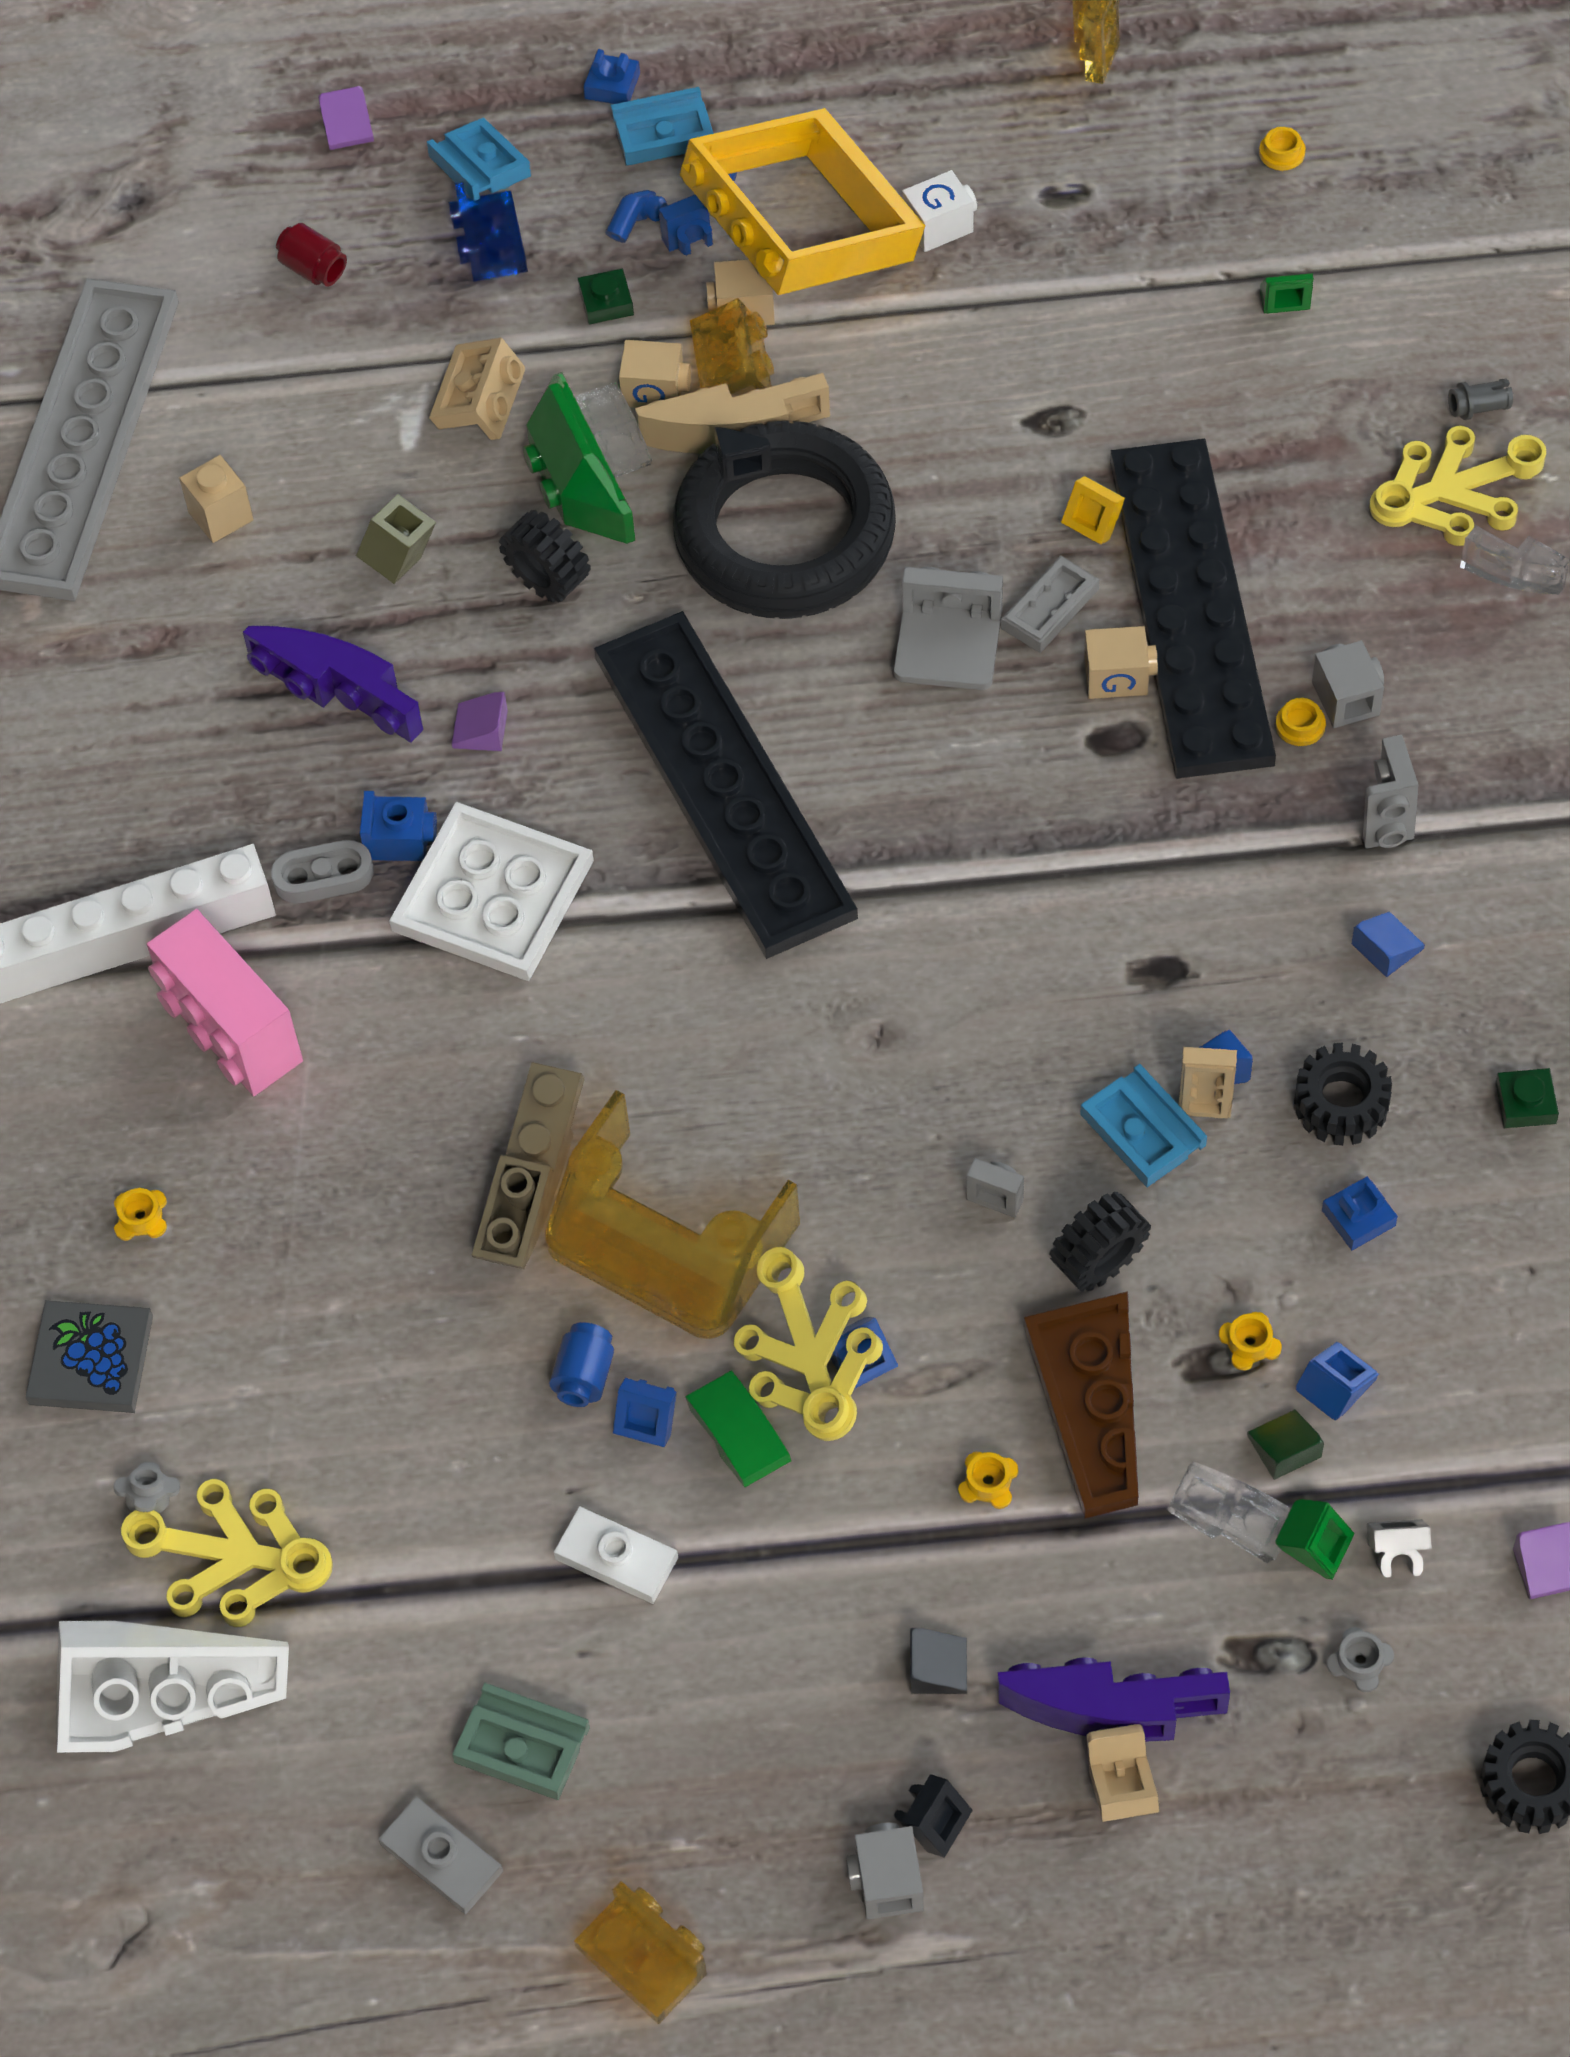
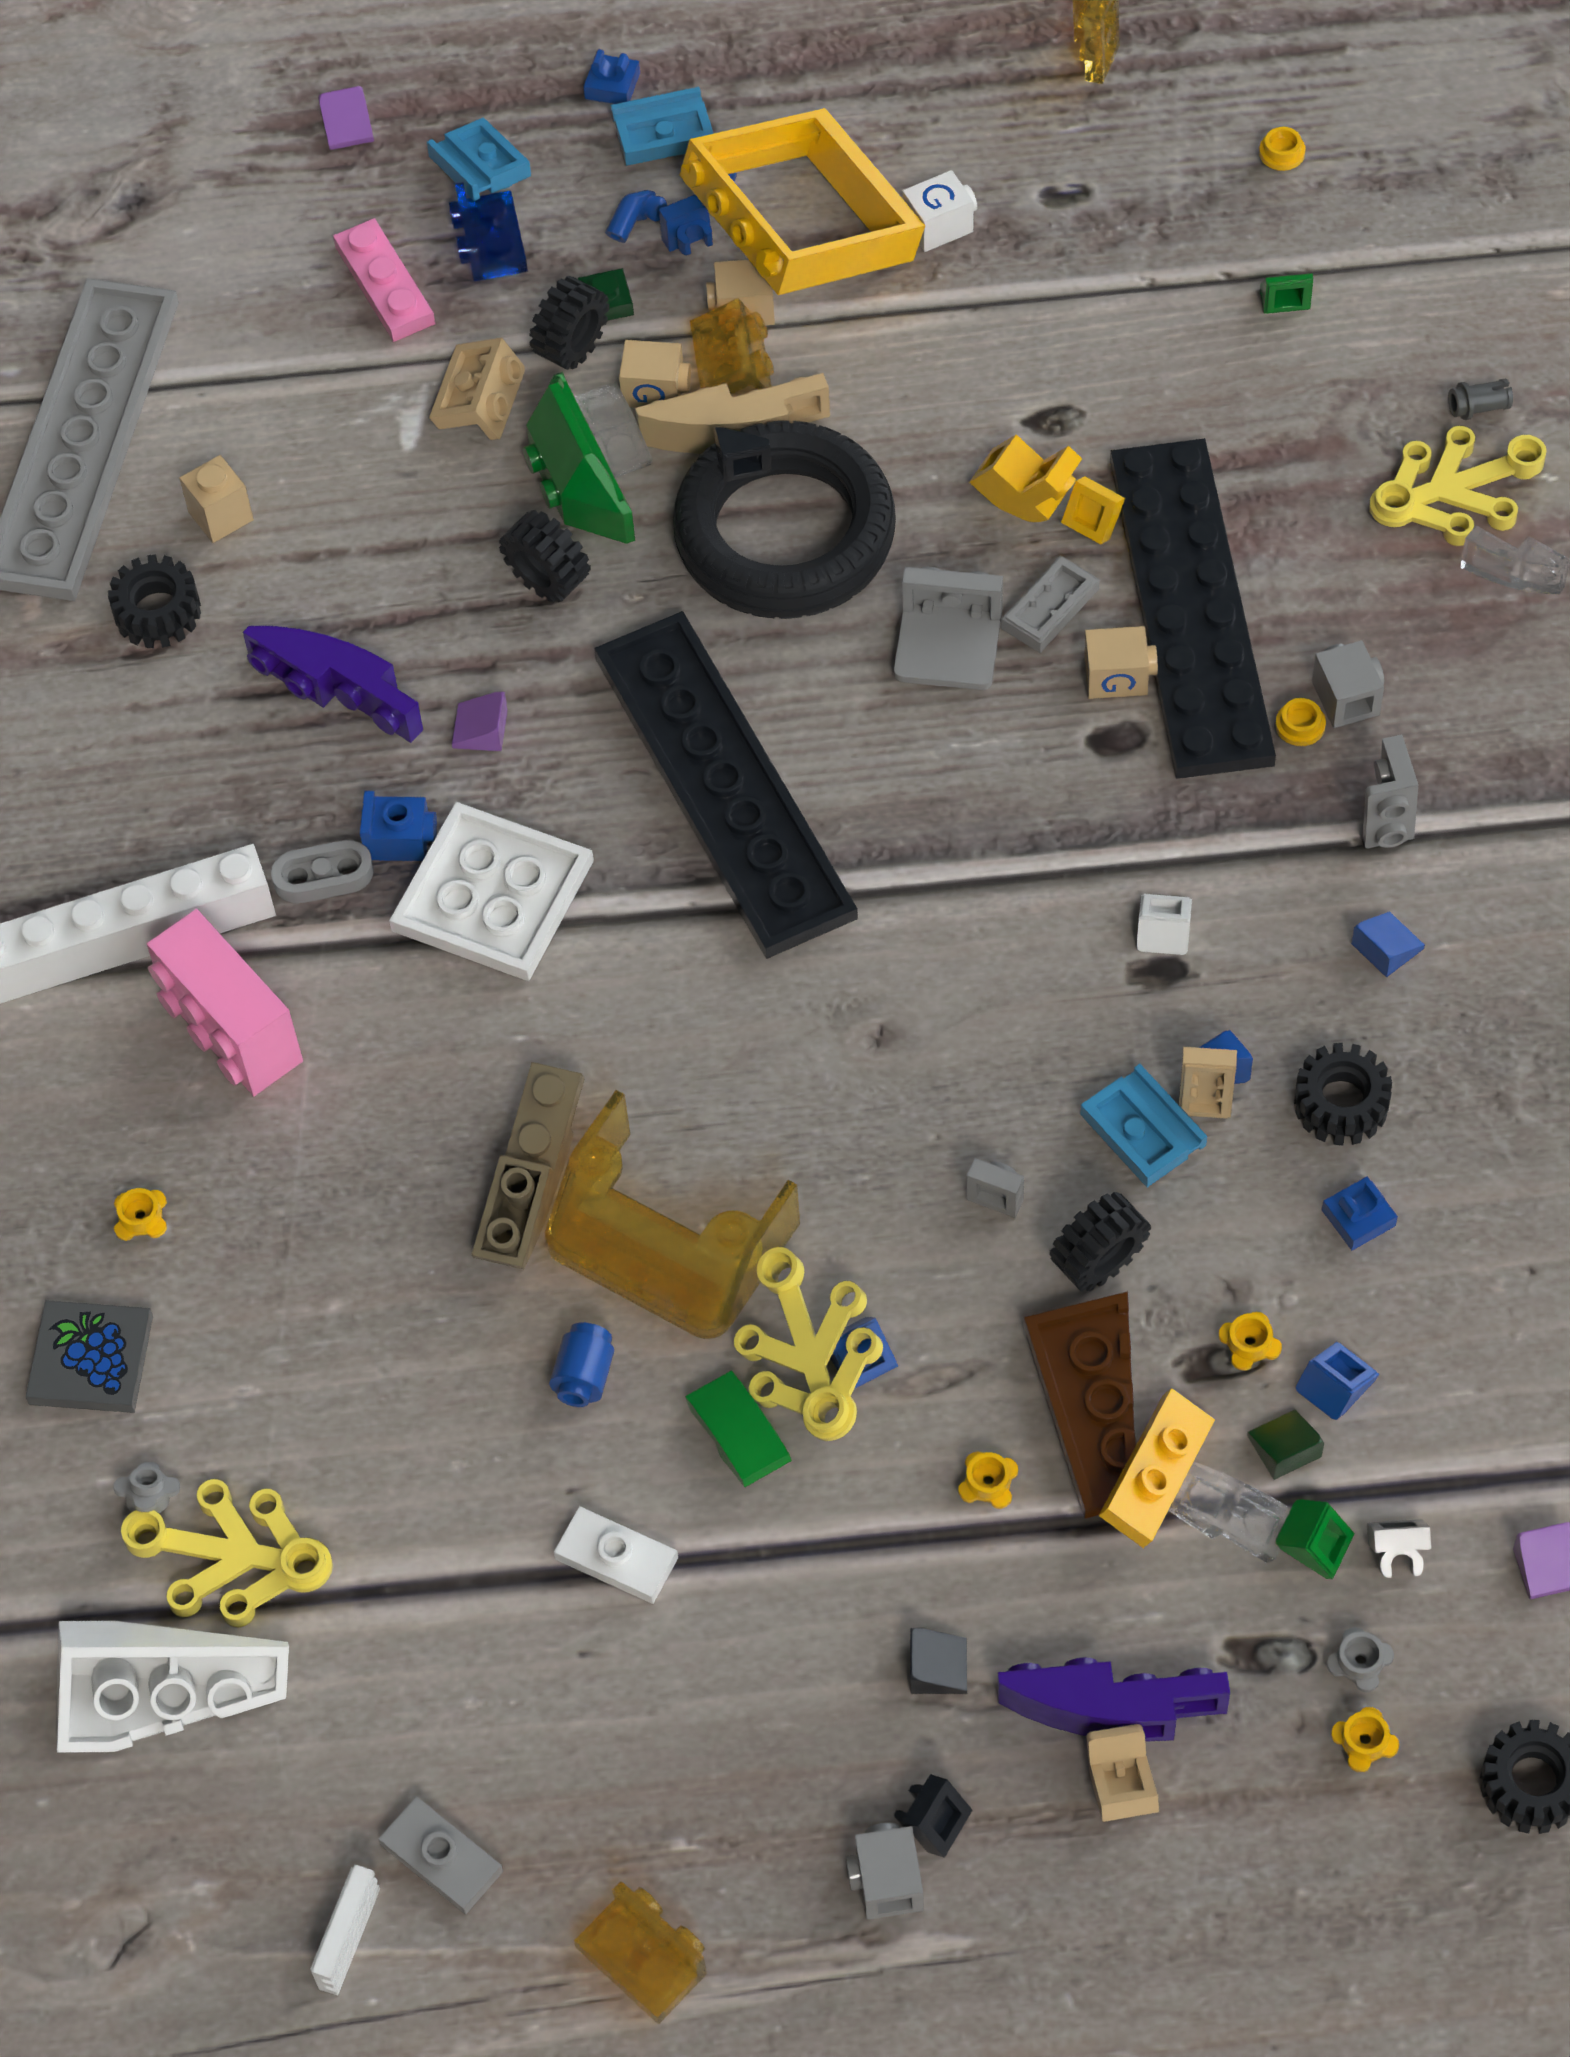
(148, 580): none -> black tyre
(310, 255): dark red brick -> none
(345, 1929): none -> white tile
(384, 280): none -> bright pink plate
(395, 538): olive brick -> none
(521, 1741): sand green plate -> none
(569, 322): none -> black tyre
(644, 1412): blue tile -> none
(1023, 482): none -> yellow brick
(1157, 1468): none -> yellow plate
(1164, 924): none -> white slope
(1370, 1723): none -> yellow plate
(1527, 1098): dark green plate -> none

